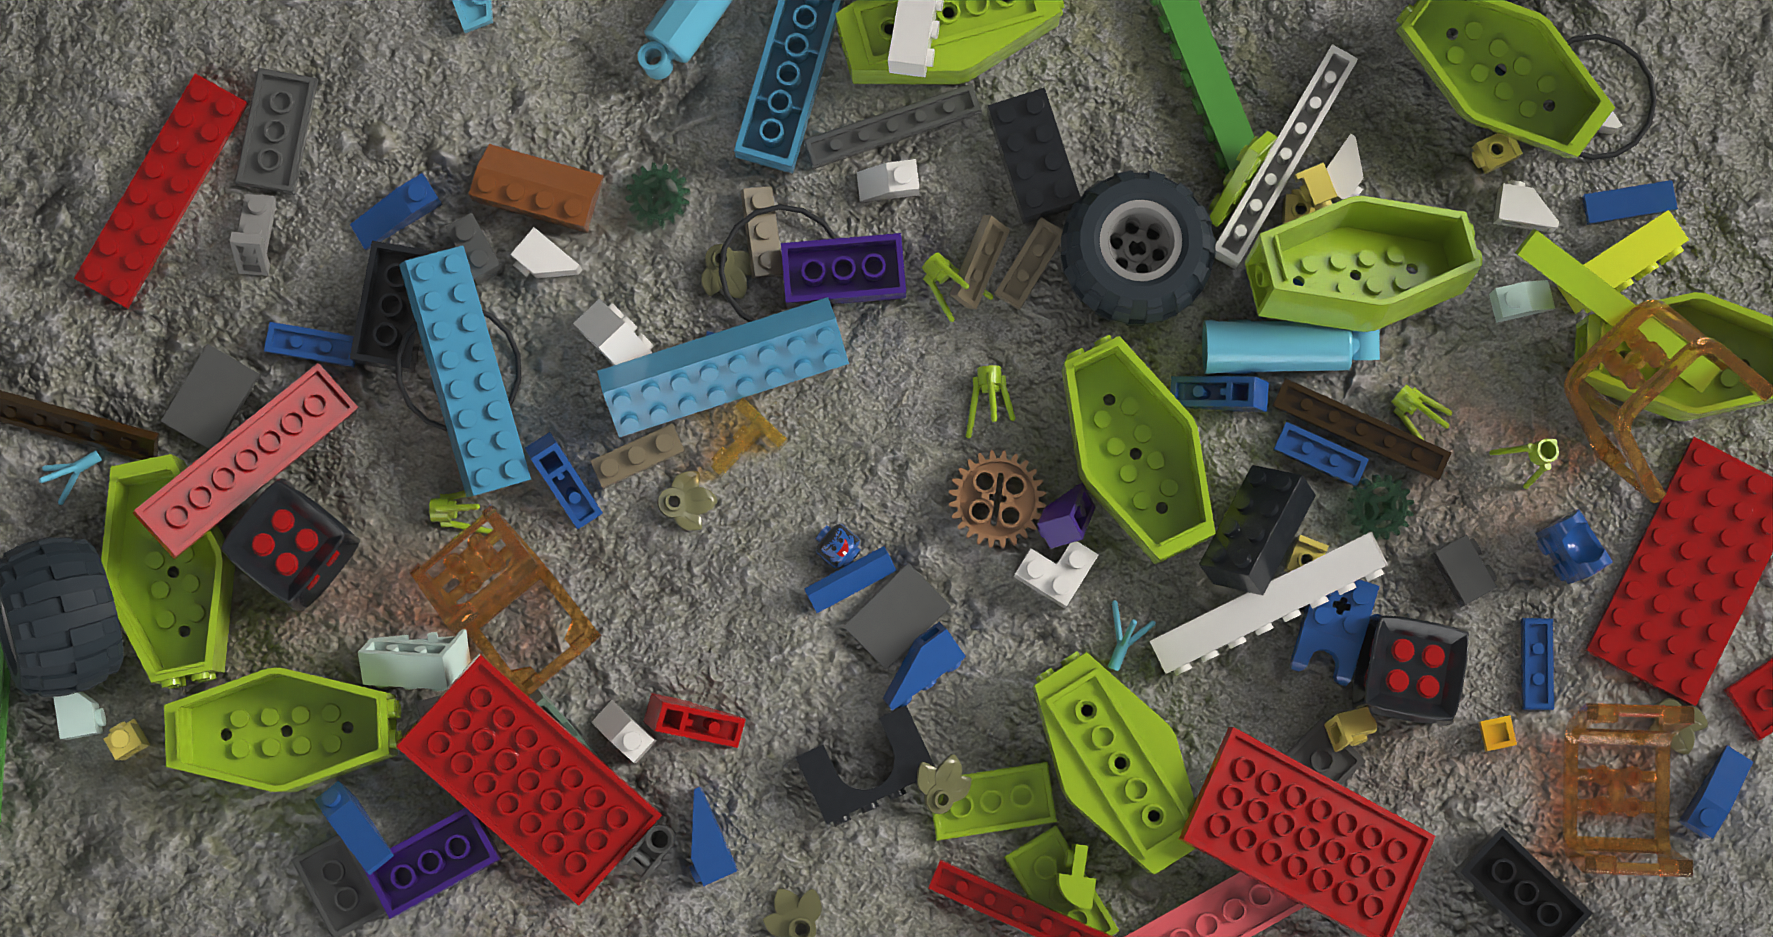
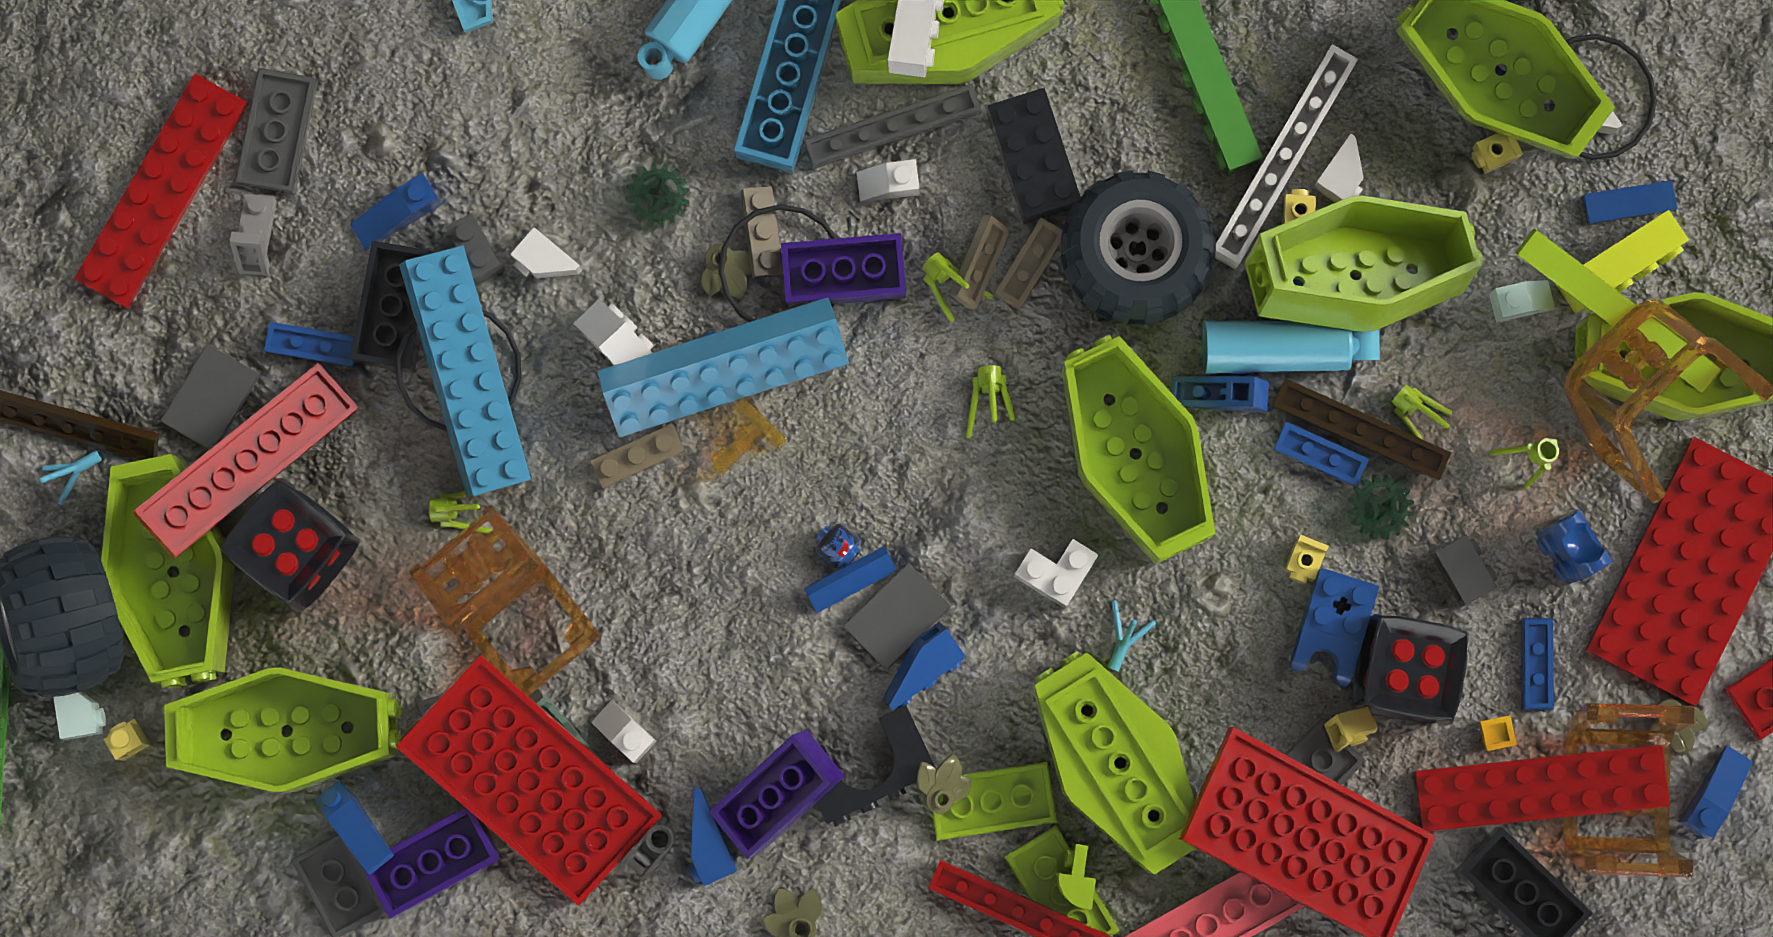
(414, 663): light aqua wedge -> none
(536, 188): dark orange slope -> none
(563, 480): blue slope -> none
(691, 501): olive plate -> none
(693, 721): red slope -> none
(776, 793): none -> dark purple brick
(970, 495): medium nougat gear -> none
(1067, 517): dark purple slope -> none
(1240, 179): lime plate -> none
(1257, 529): black brick -> none
(1281, 599): white brick -> none
(1316, 186): light yellow brick -> none
(1523, 208): white slope -> none
(1542, 788): none -> red plate

